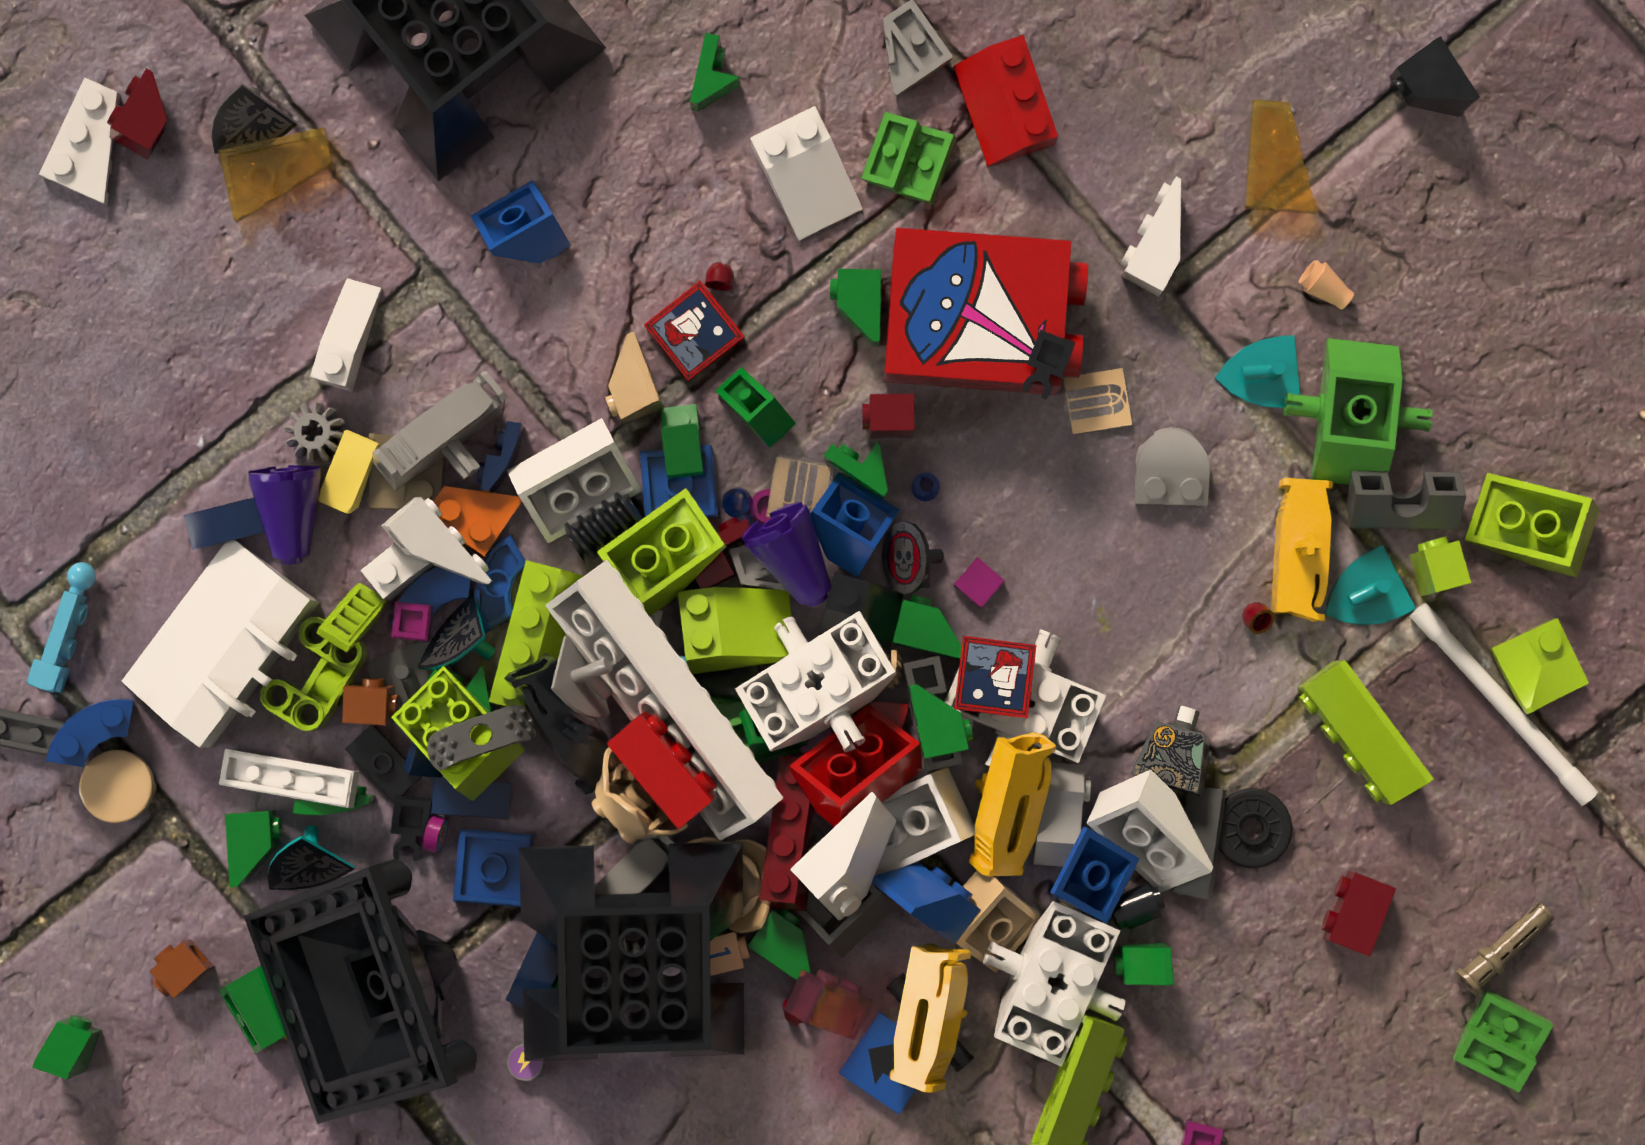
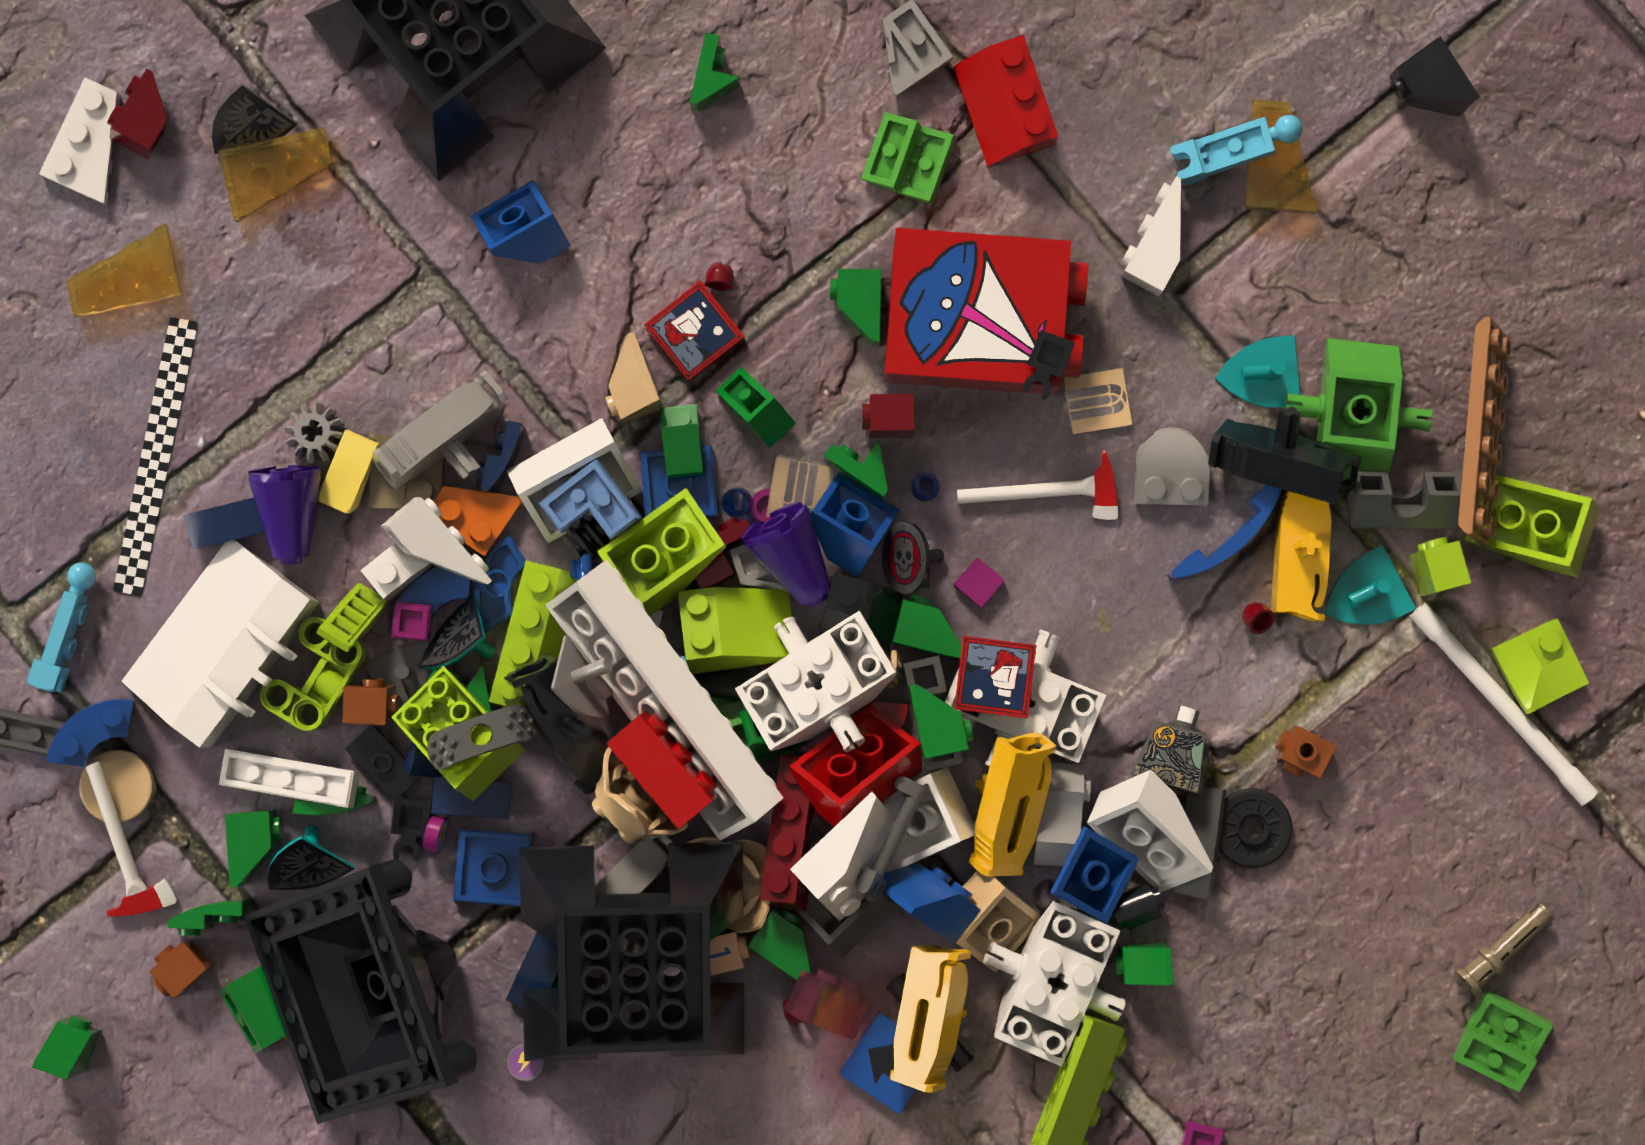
(131, 277): none -> clear yellow wing
(138, 896): none -> white piece
(155, 456): none -> sticker
(192, 921): none -> green slope
(346, 335): white slope -> none
(583, 567): none -> blue hand
(592, 492): none -> medium blue tile
(806, 173): white slope -> none
(871, 881): none -> dark grey hinge
(1099, 486): none -> white piece
(1196, 562): none -> blue slope
(1234, 147): none -> medium azure plate
(1283, 458): none -> black piece
(1303, 752): none -> dark orange brick
(1325, 284): light nougat cone -> none
(1358, 912): dark red brick -> none
(1364, 733): lime slope -> none
(1483, 423): none -> medium nougat plate

